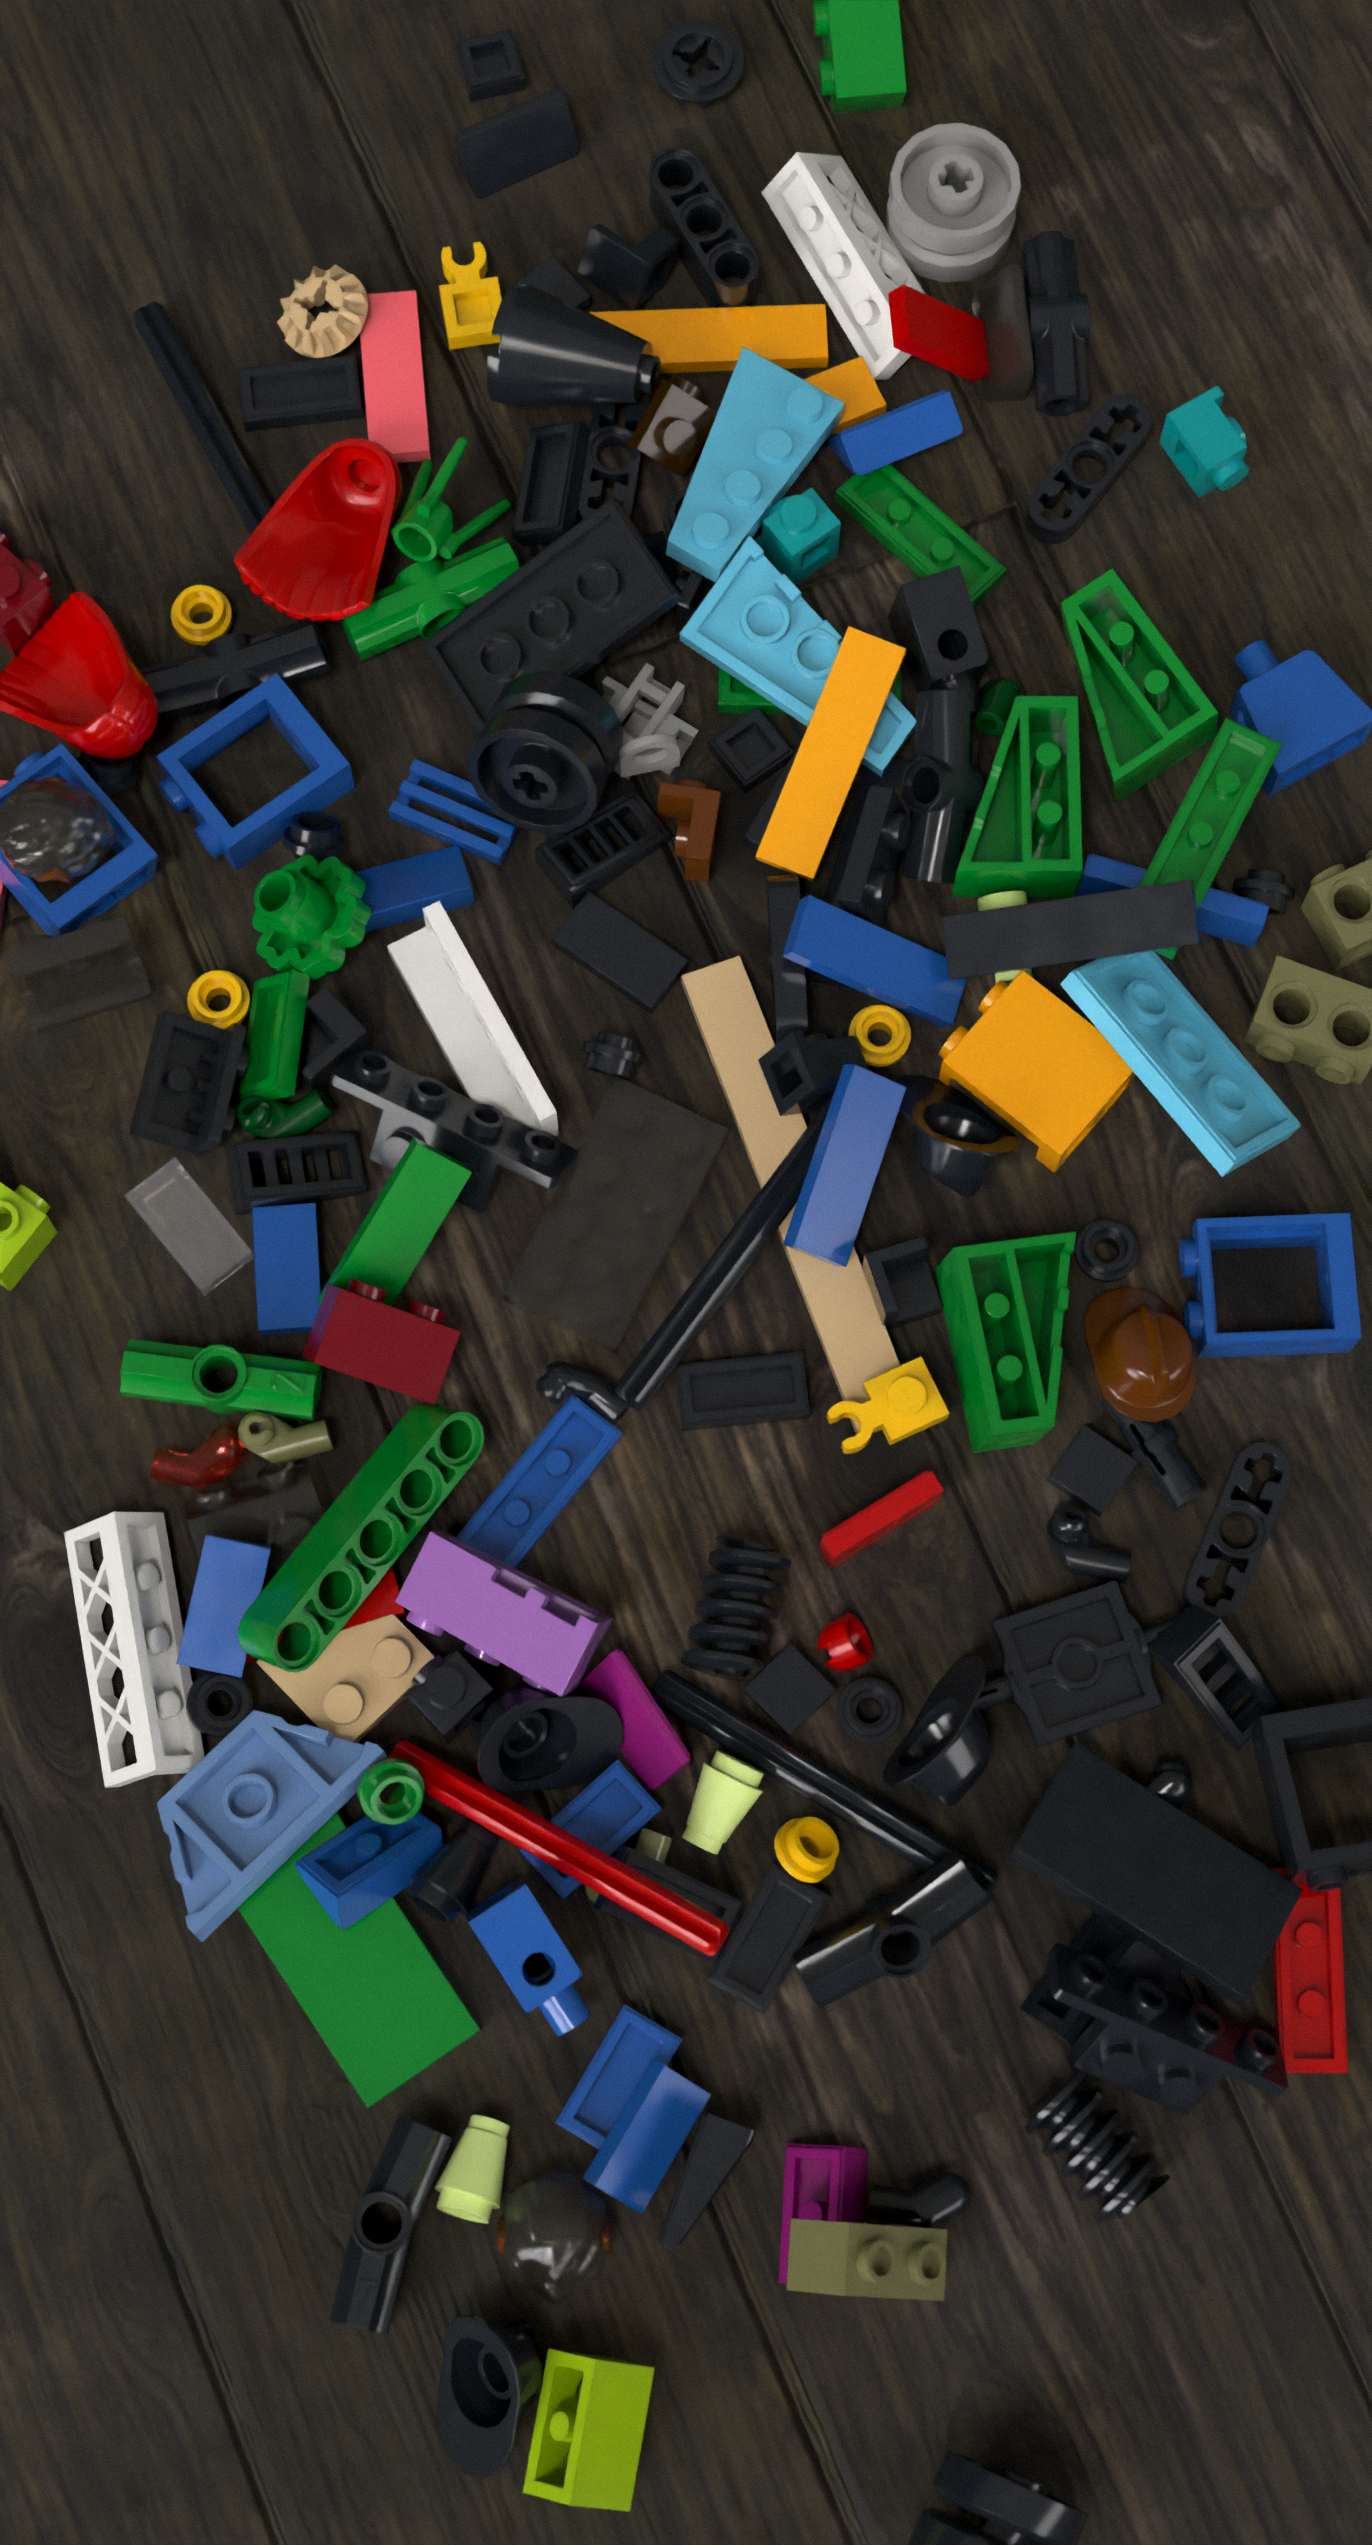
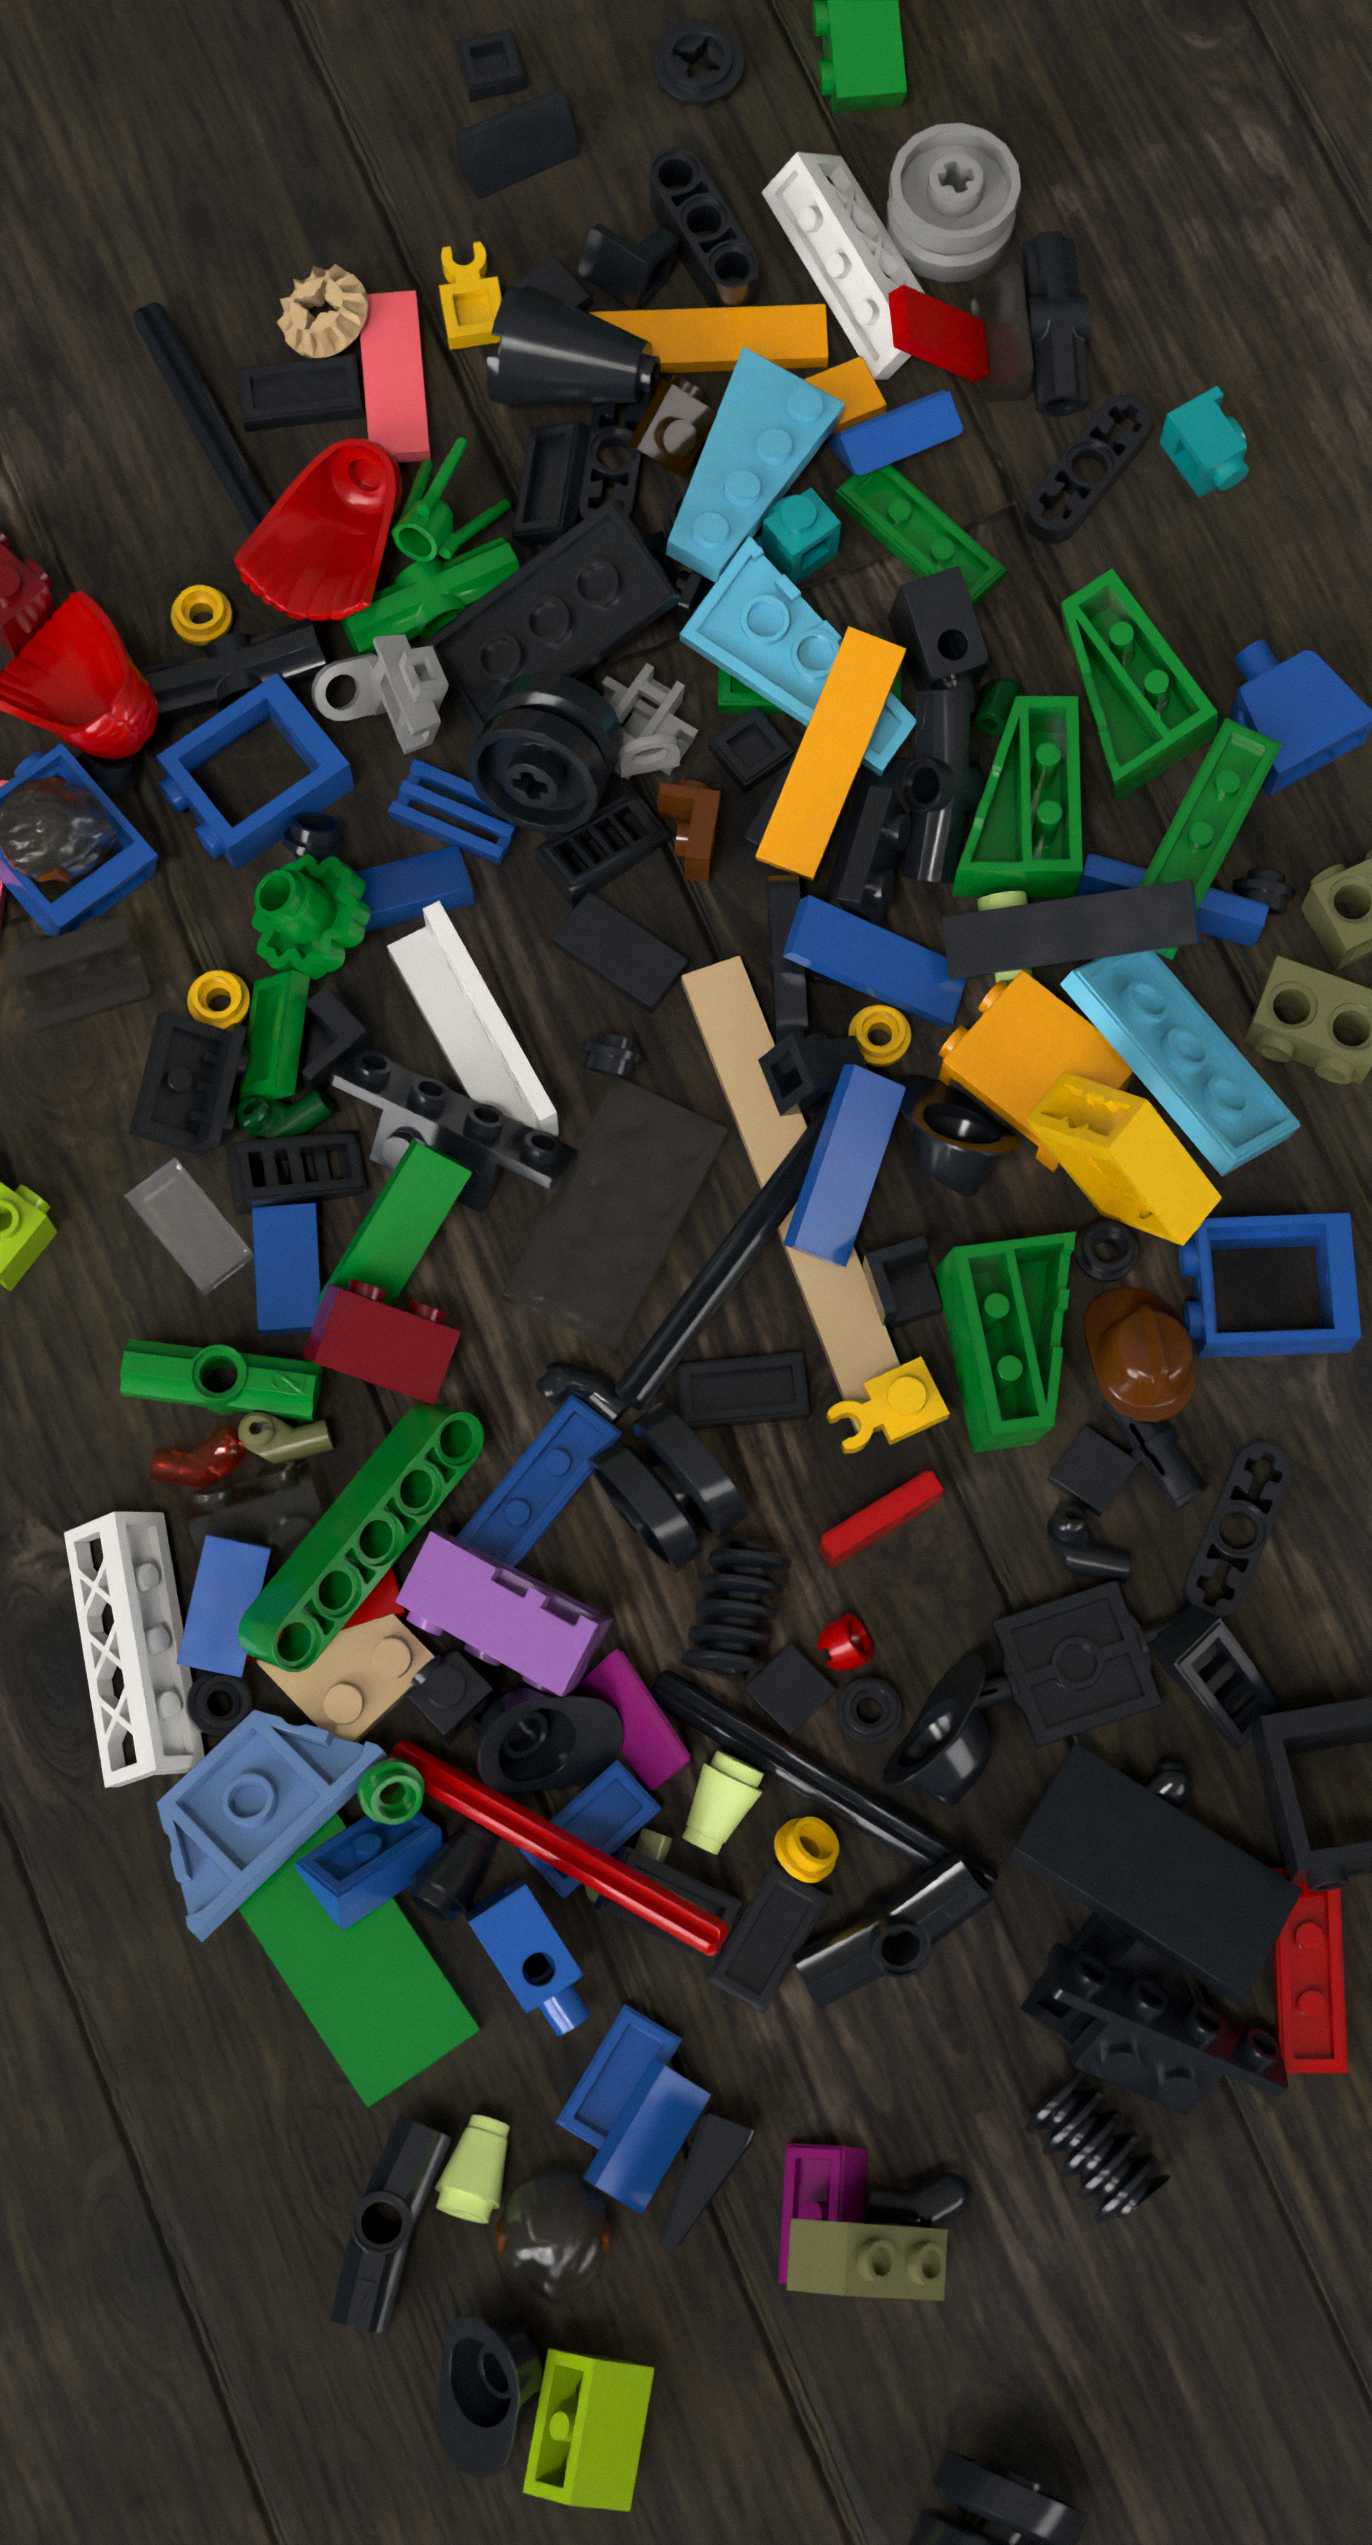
(395, 681): none -> light grey piece
(673, 1482): none -> black wheel
(1124, 1158): none -> yellow window

